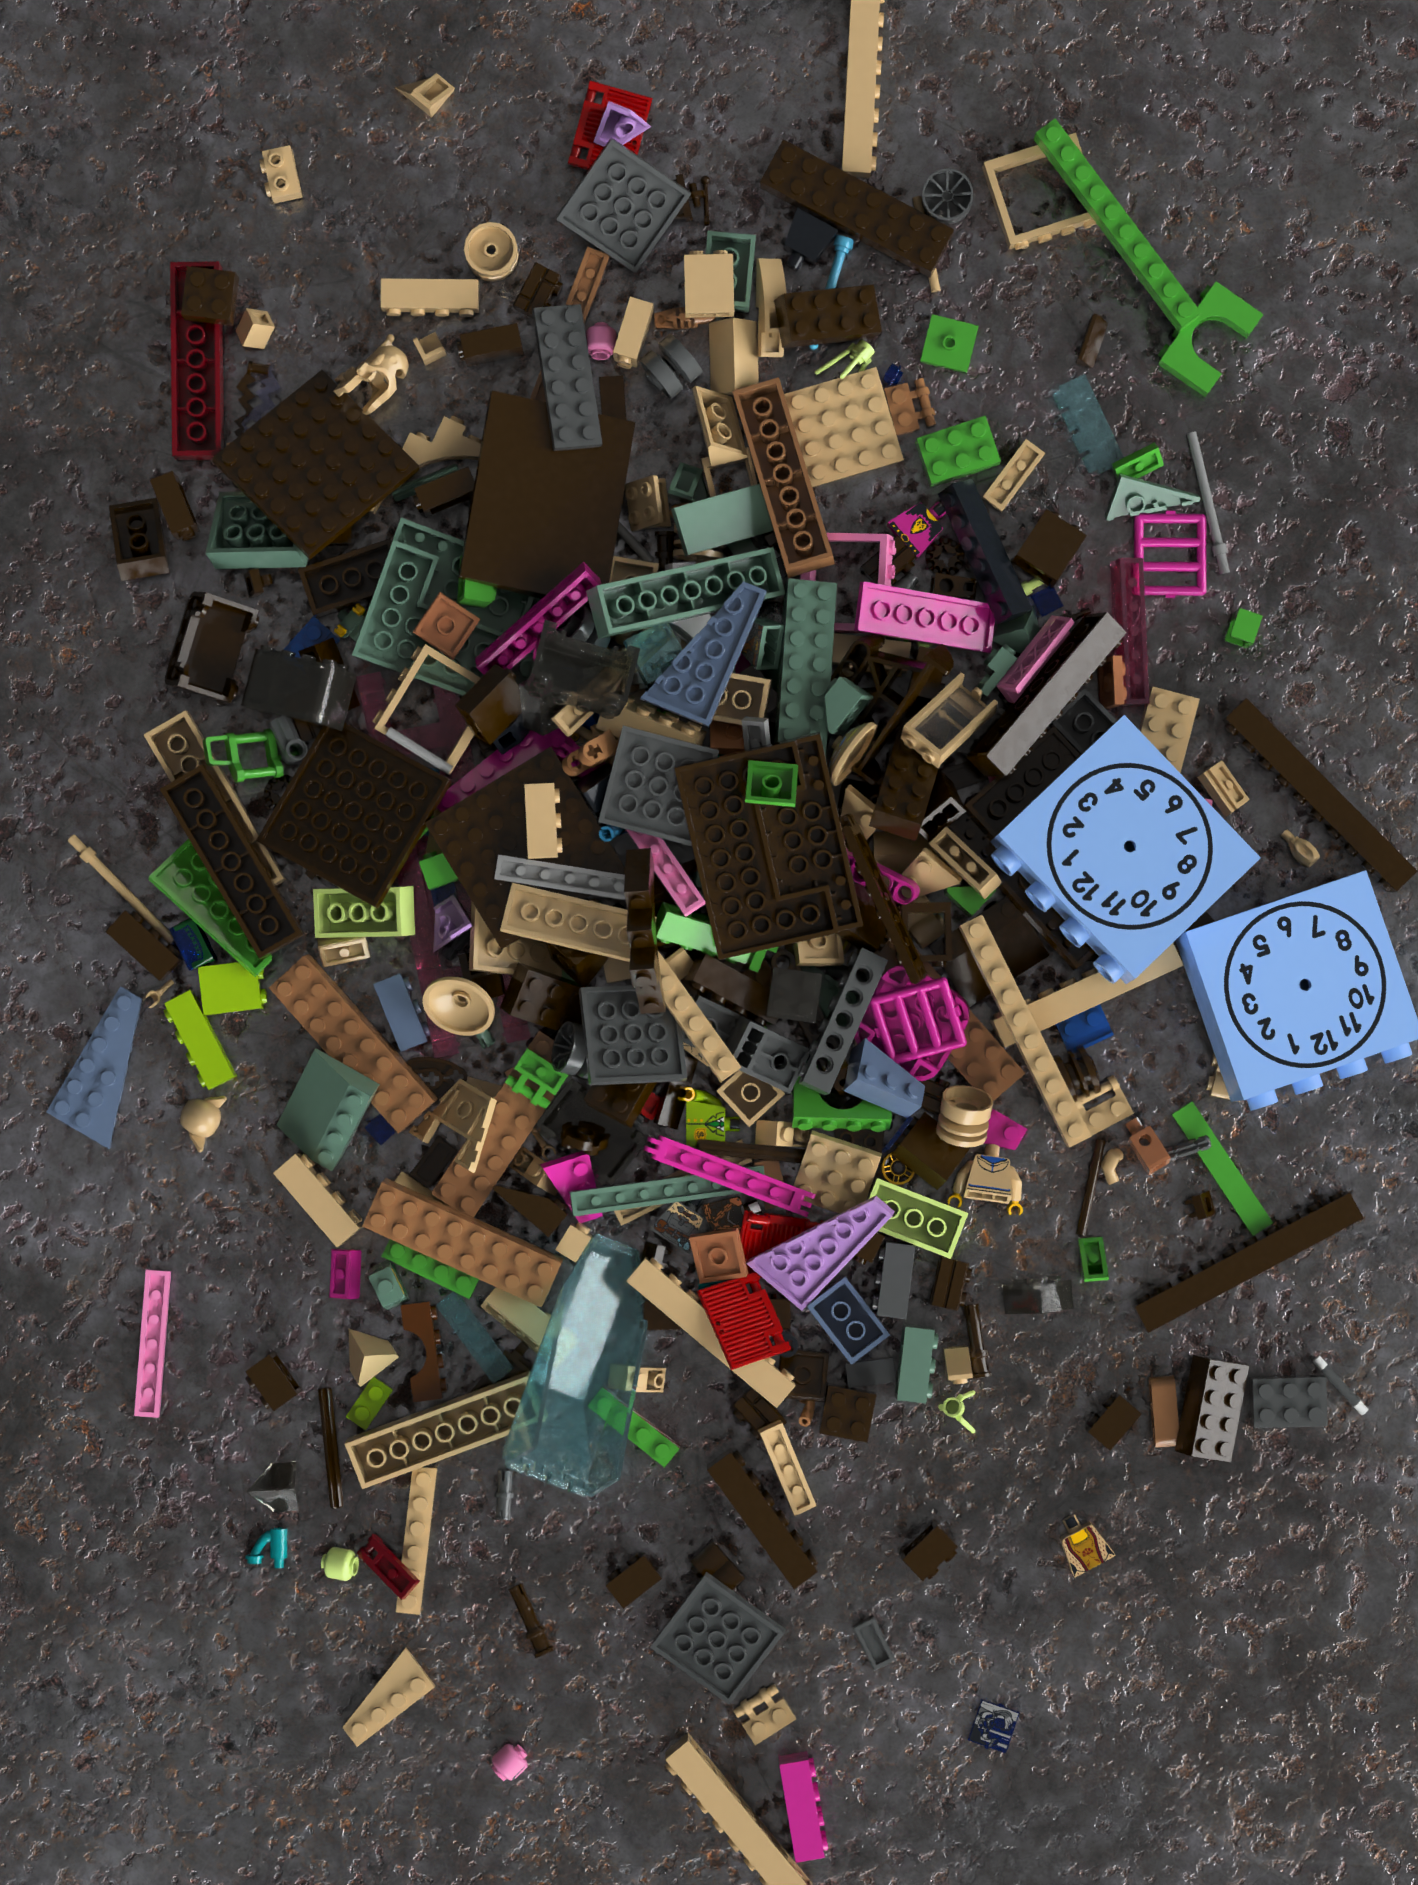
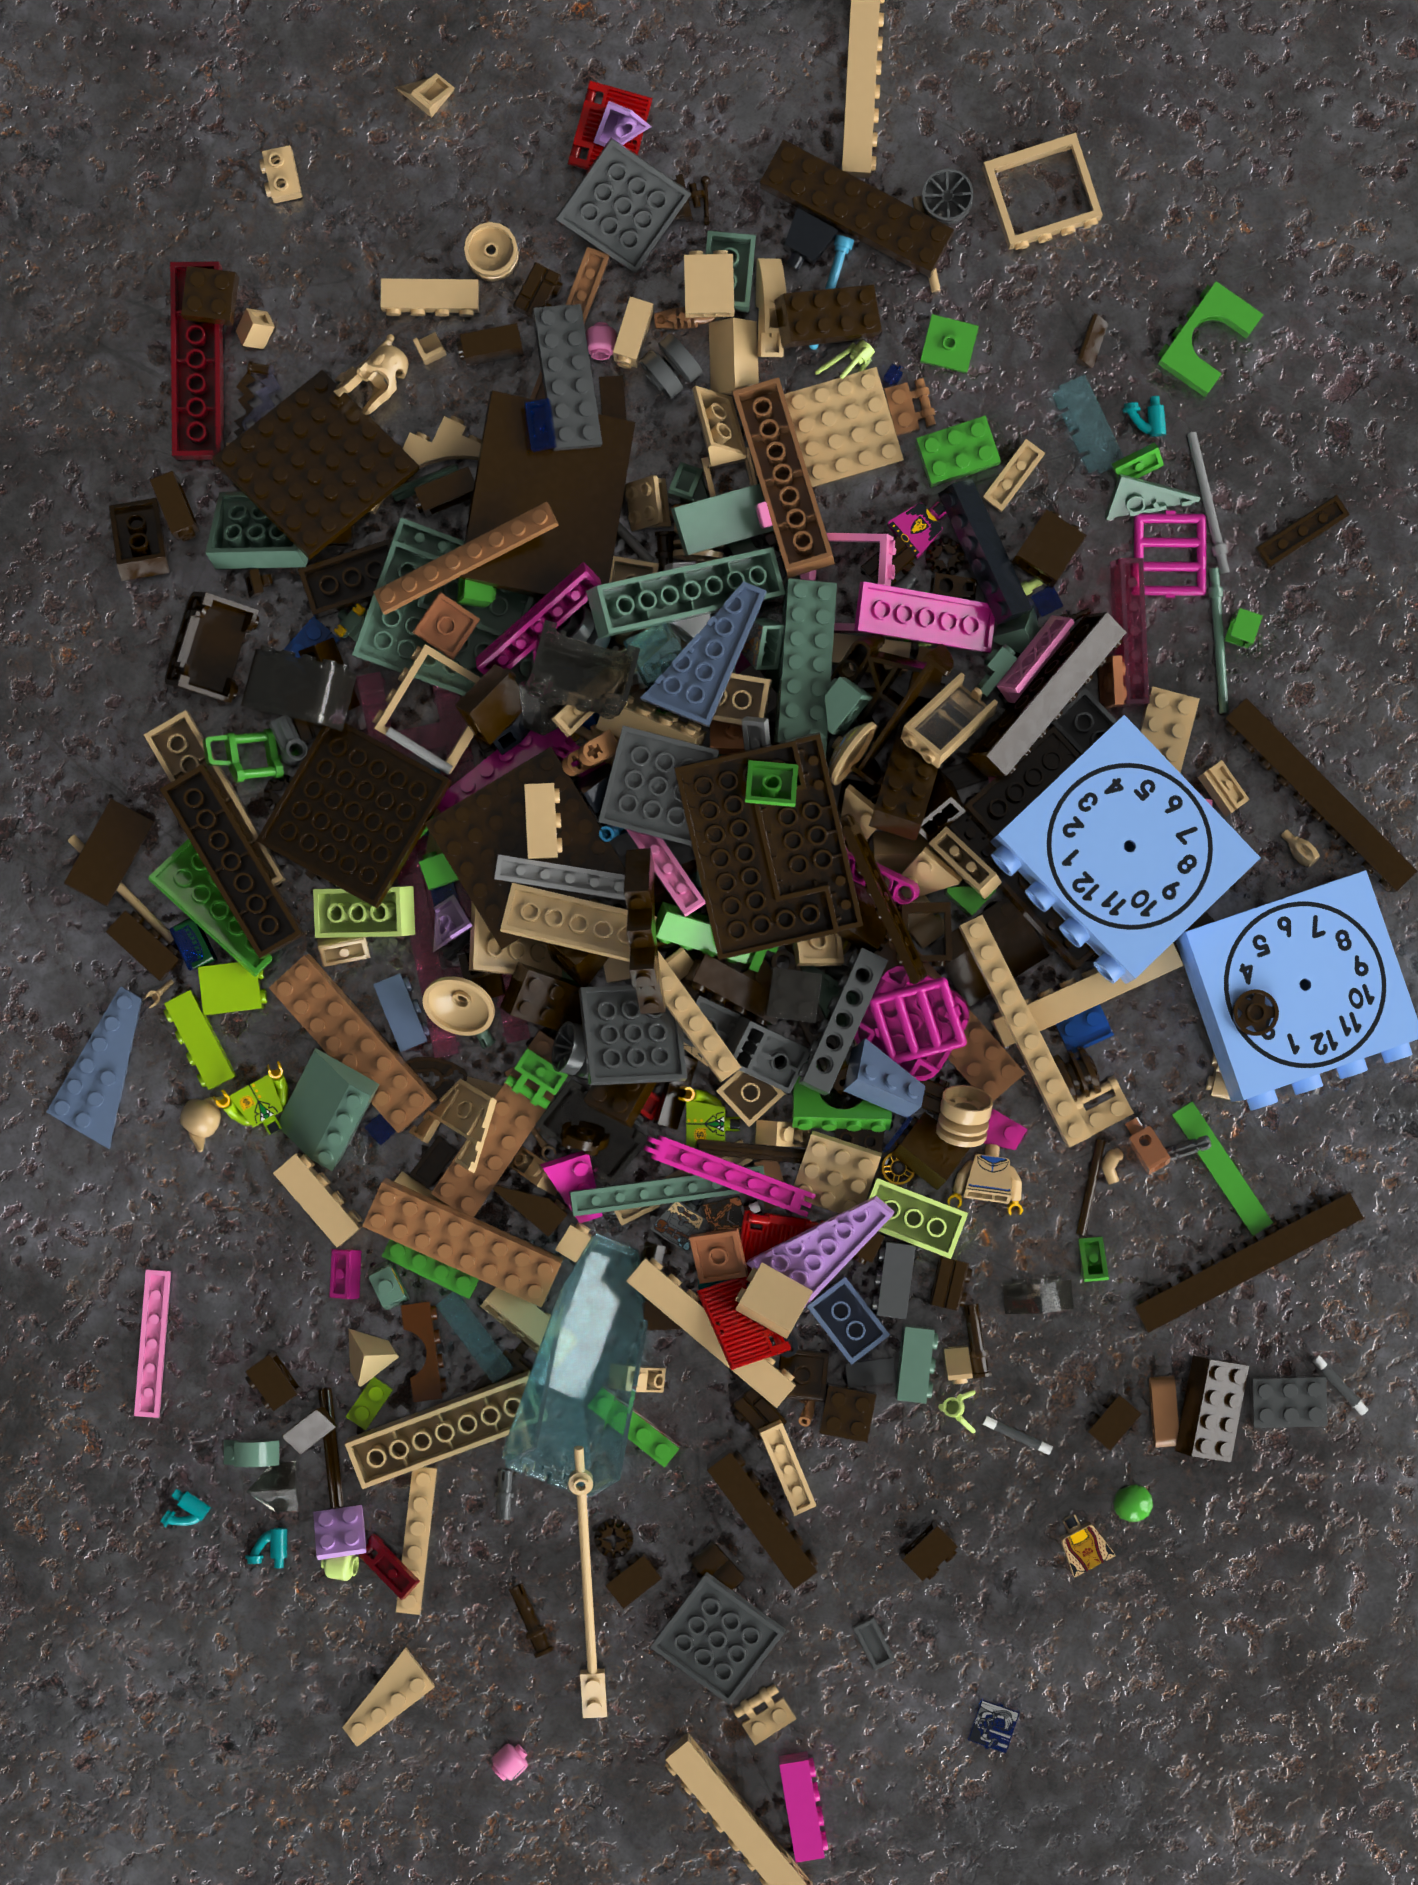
(108, 852): none -> dark brown tile
(189, 1503): none -> teal plant
(251, 1452): none -> sand green brick
(258, 1101): none -> lime torso
(310, 1430): none -> slope
(339, 1532): none -> lavender plate
(466, 558): none -> medium nougat plate
(540, 424): none -> clear blue plate
(592, 1679): none -> tan bar
(605, 1530): none -> dark brown gear
(763, 515): none -> bright pink tile
(773, 1299): none -> tan brick
(1017, 1435): none -> dark grey bar
(1117, 225): bright green brick -> none
(1133, 1503): none -> bright green hair
(1156, 417): none -> teal plant
(1203, 1205): dark brown tile -> none
(1215, 593): none -> sand green bar
(1255, 1012): none -> dark brown wheel
(1302, 531): none -> dark brown tile

